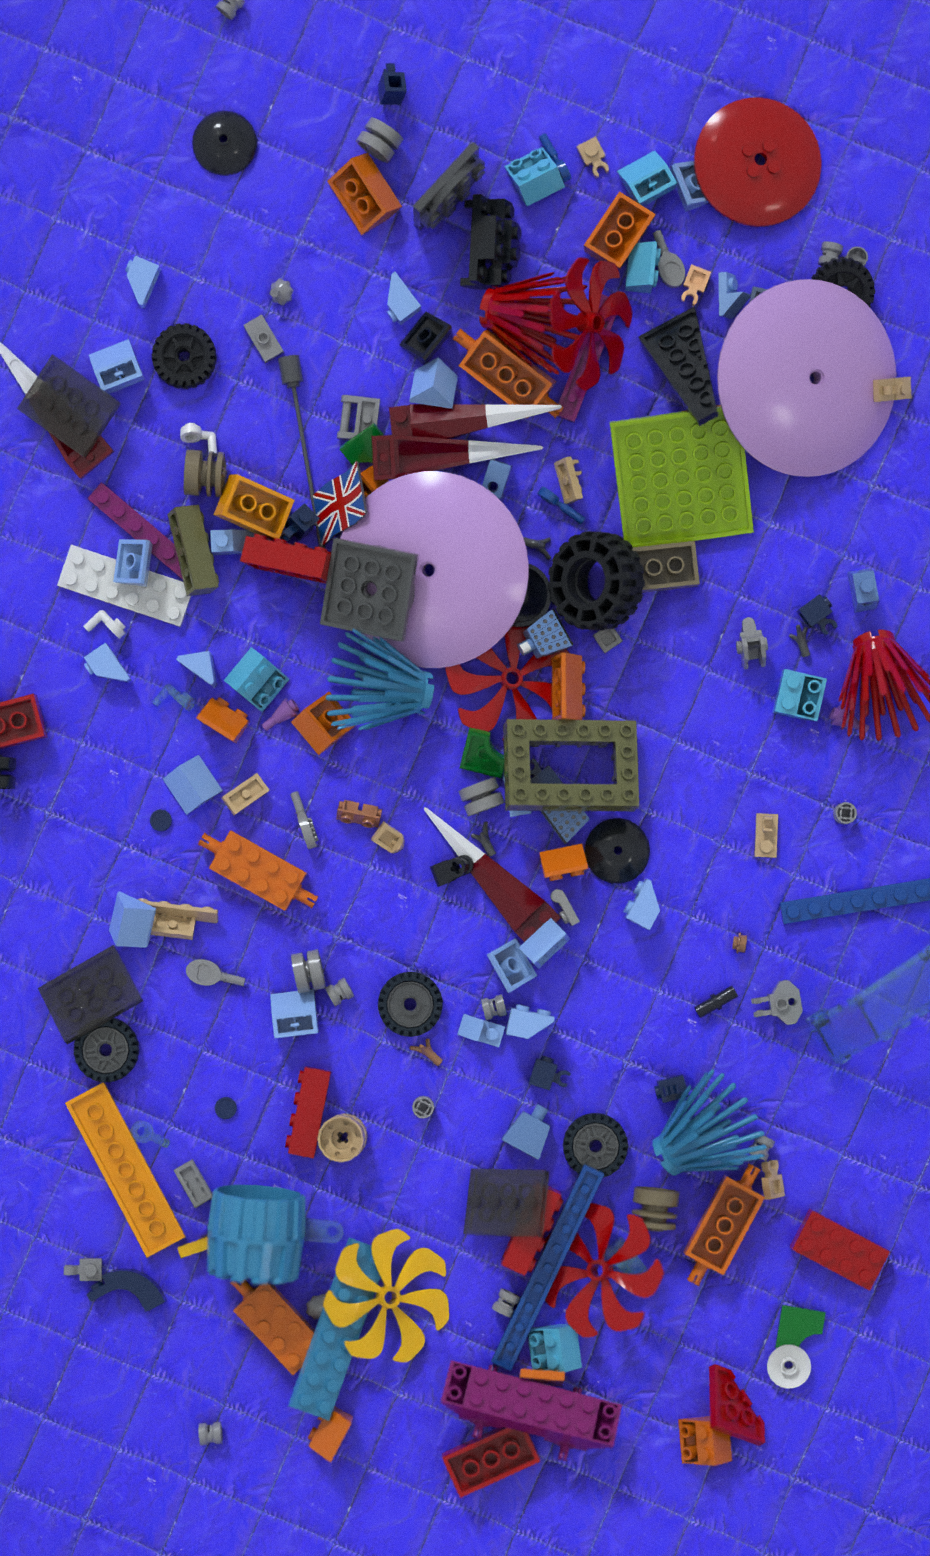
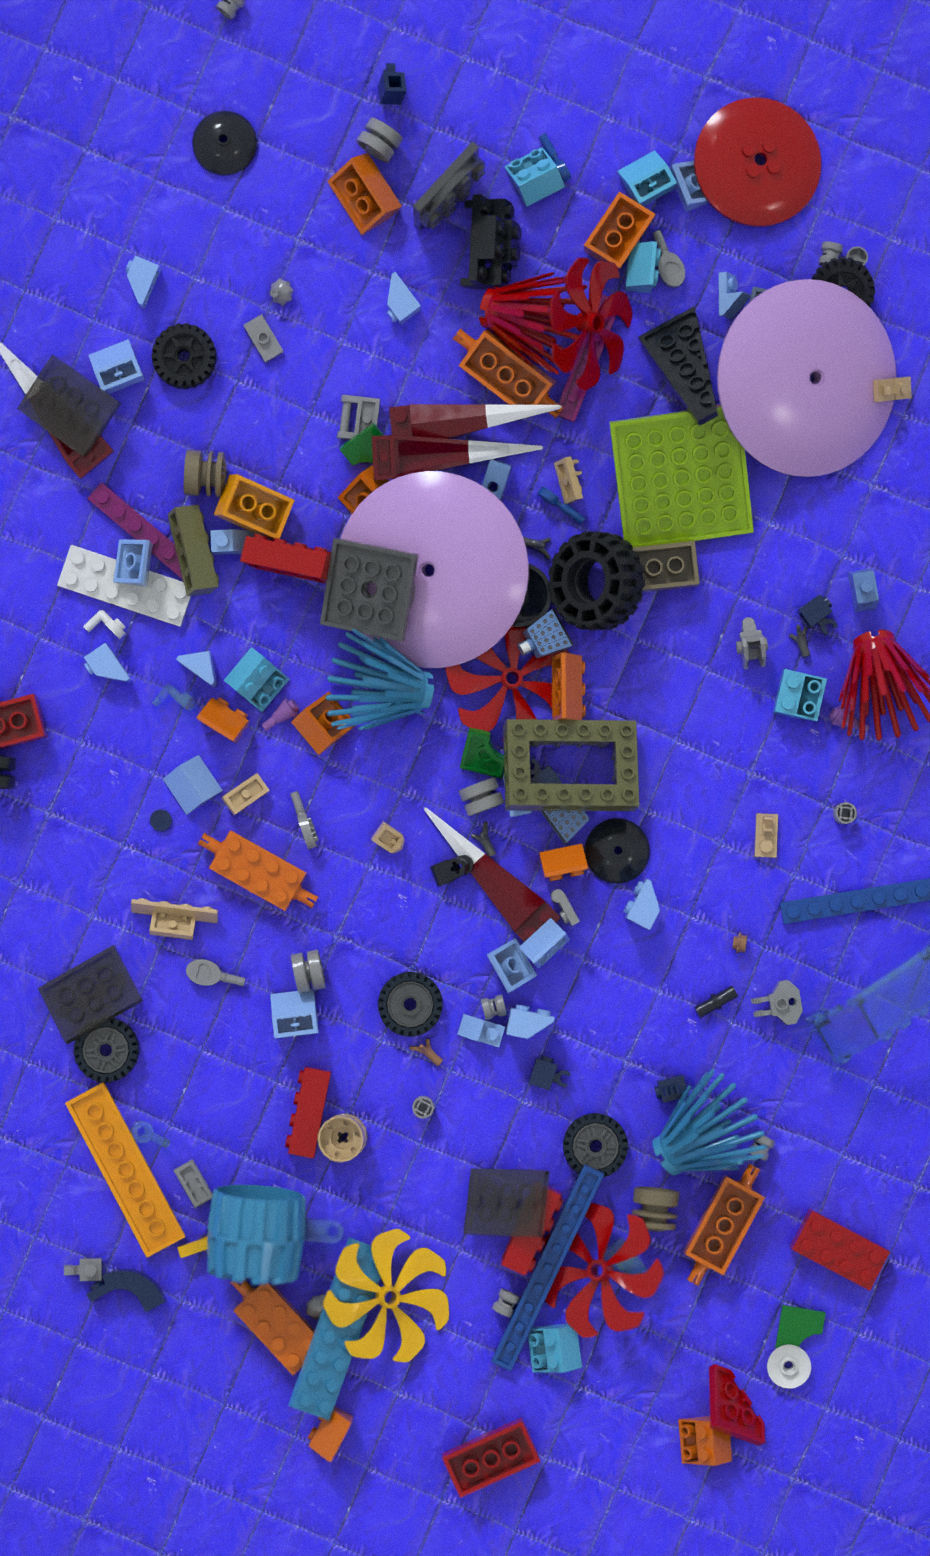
(131, 922): light blue slope -> none
(193, 433): white plate -> none
(210, 1433): light grey wheel -> none
(225, 1107): dark blue piece -> none
(300, 523): dark blue brick -> none
(339, 501): flag -> none
(339, 992): light grey wheel -> none
(349, 813): nougat hinge -> none
(426, 337): black slope -> none
(434, 385): light blue slope -> none
(529, 1132): medium blue torso -> none
(530, 1407): magenta piece -> none
(552, 1378): orange tile -> none
(592, 153): tan plate -> none
(607, 639): light grey tile -> none
(696, 282): light nougat plate -> none
(772, 1182): tan plate -> none

